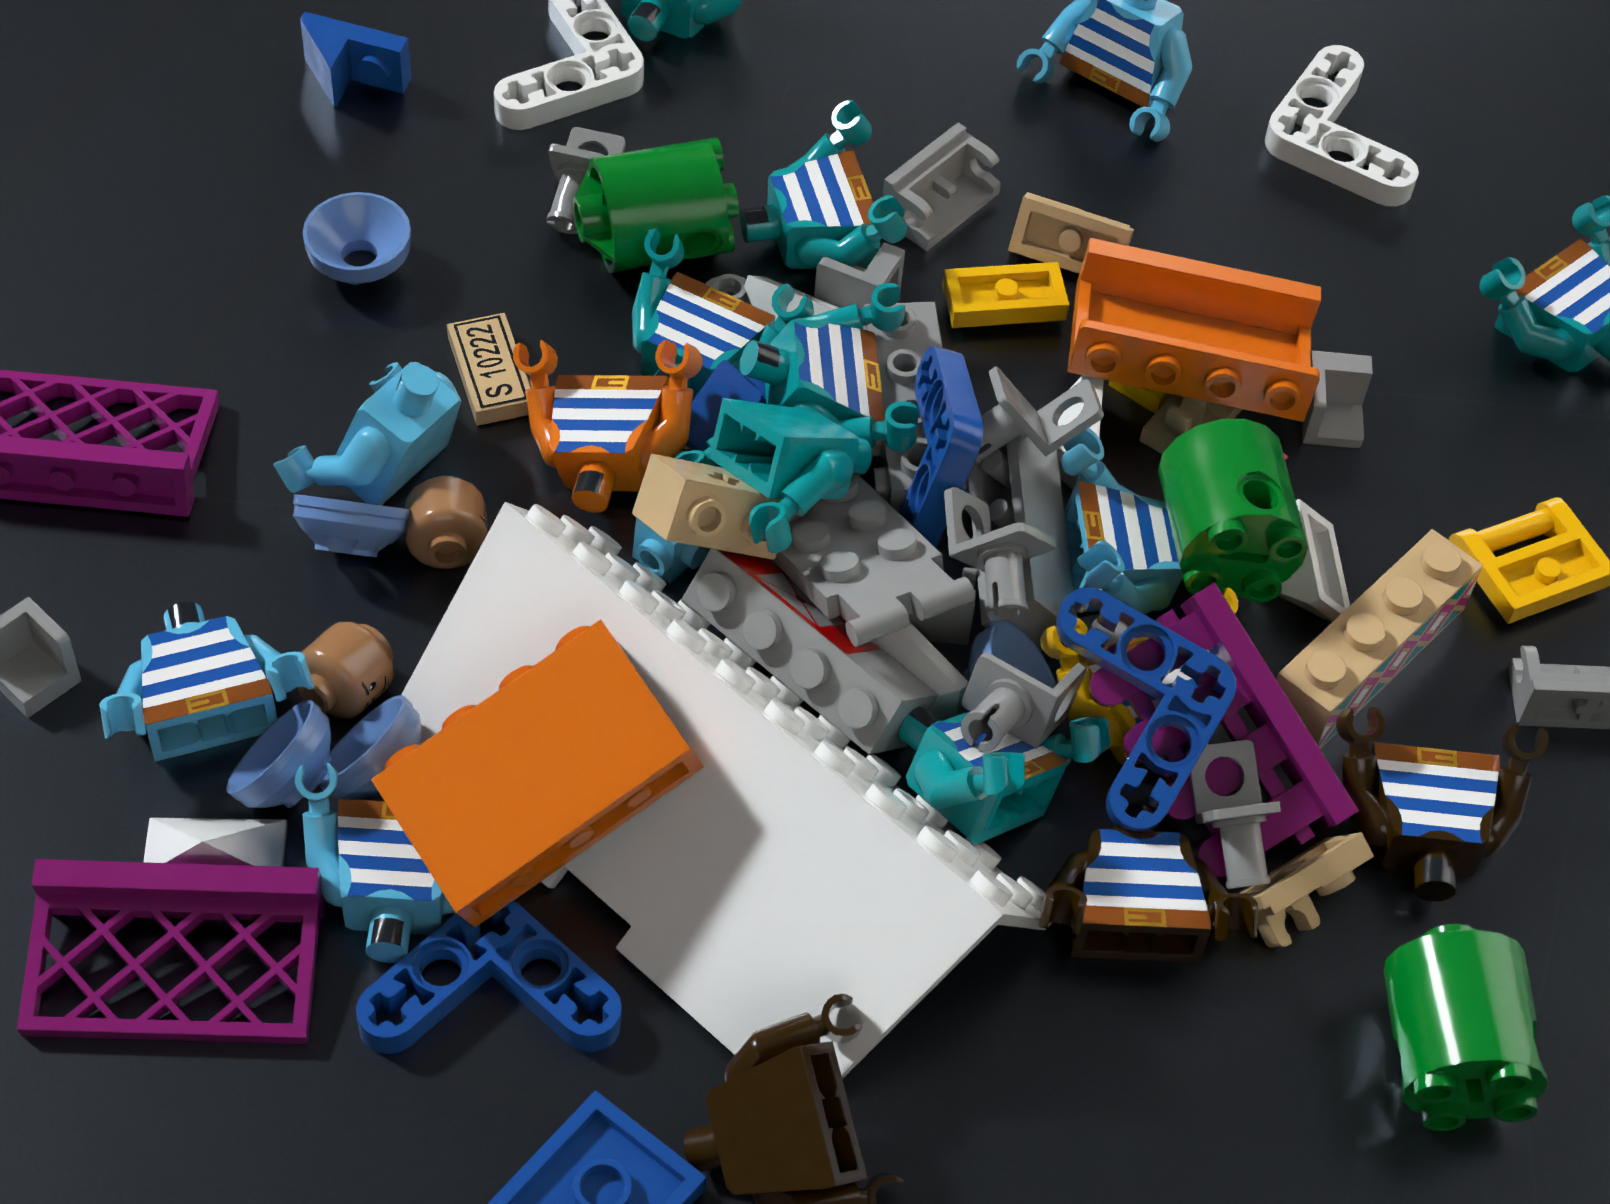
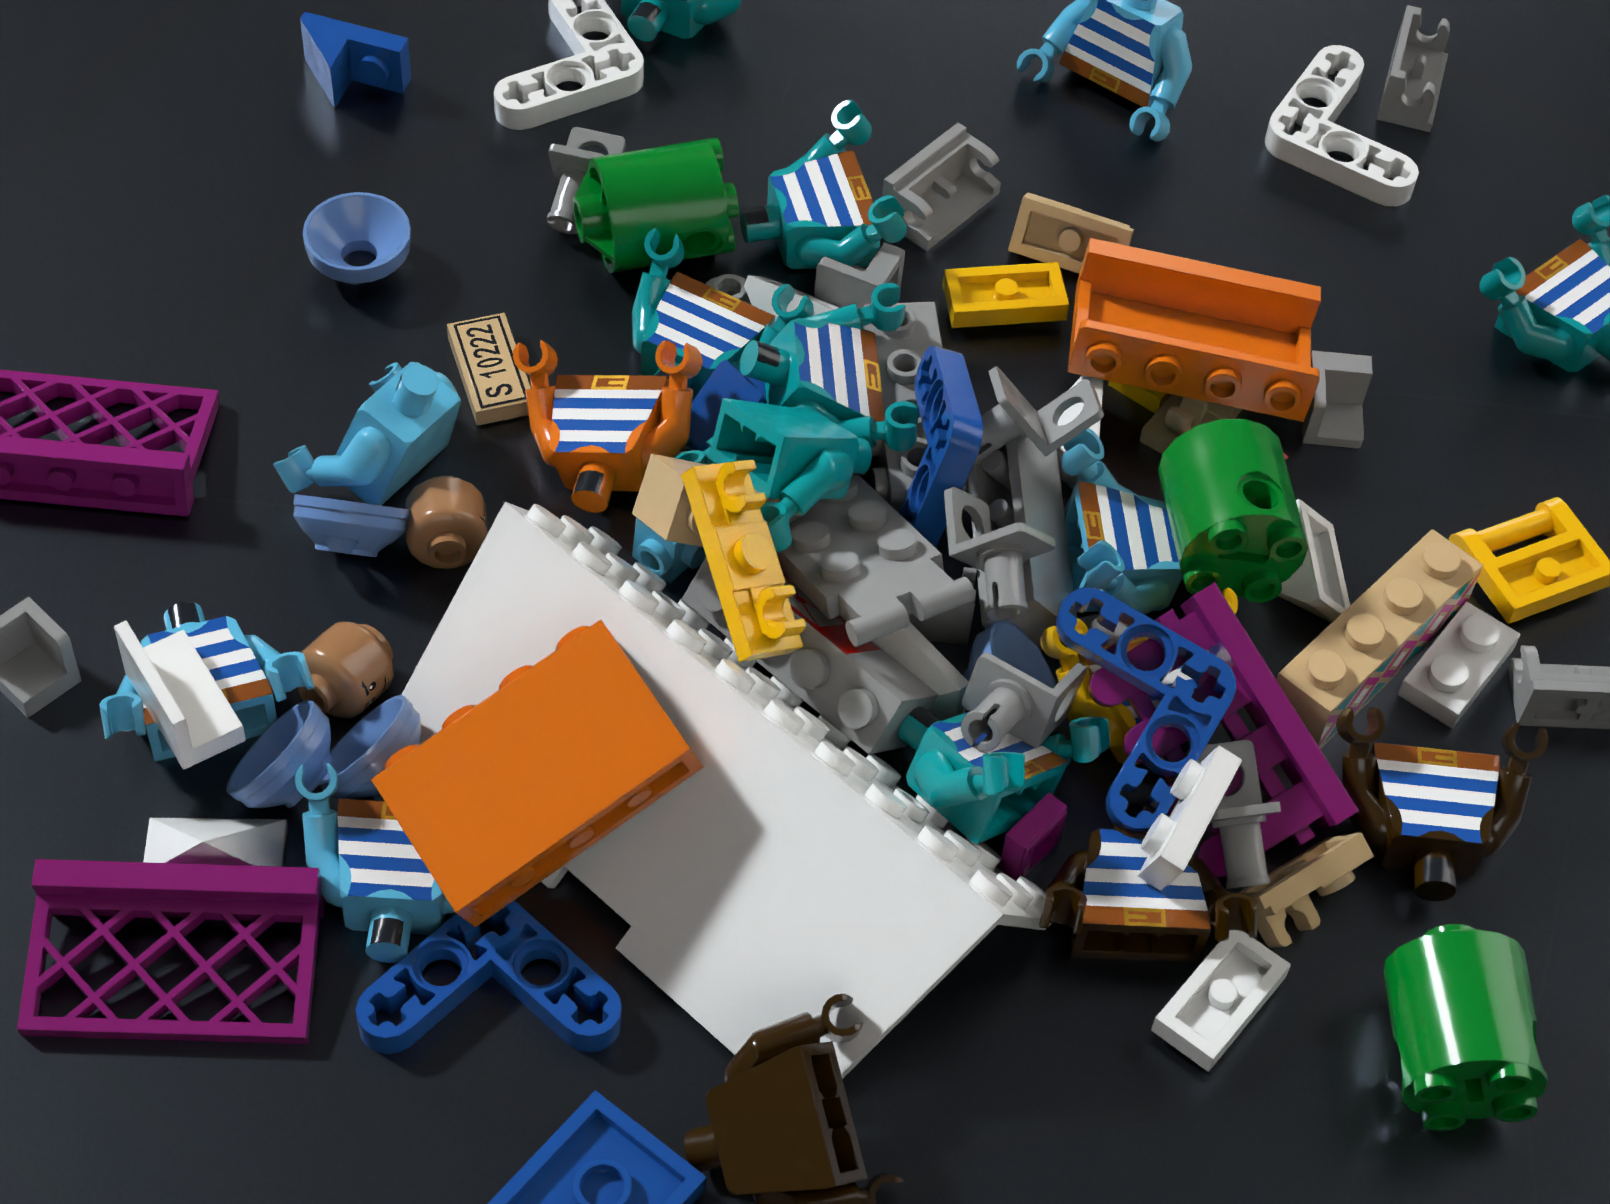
(180, 695): none -> white panel
(743, 560): none -> yellow plate
(1033, 837): none -> magenta tile
(1175, 837): none -> white plate
(1220, 998): none -> white plate
(1415, 74): none -> light grey hinge
(1459, 664): none -> white plate

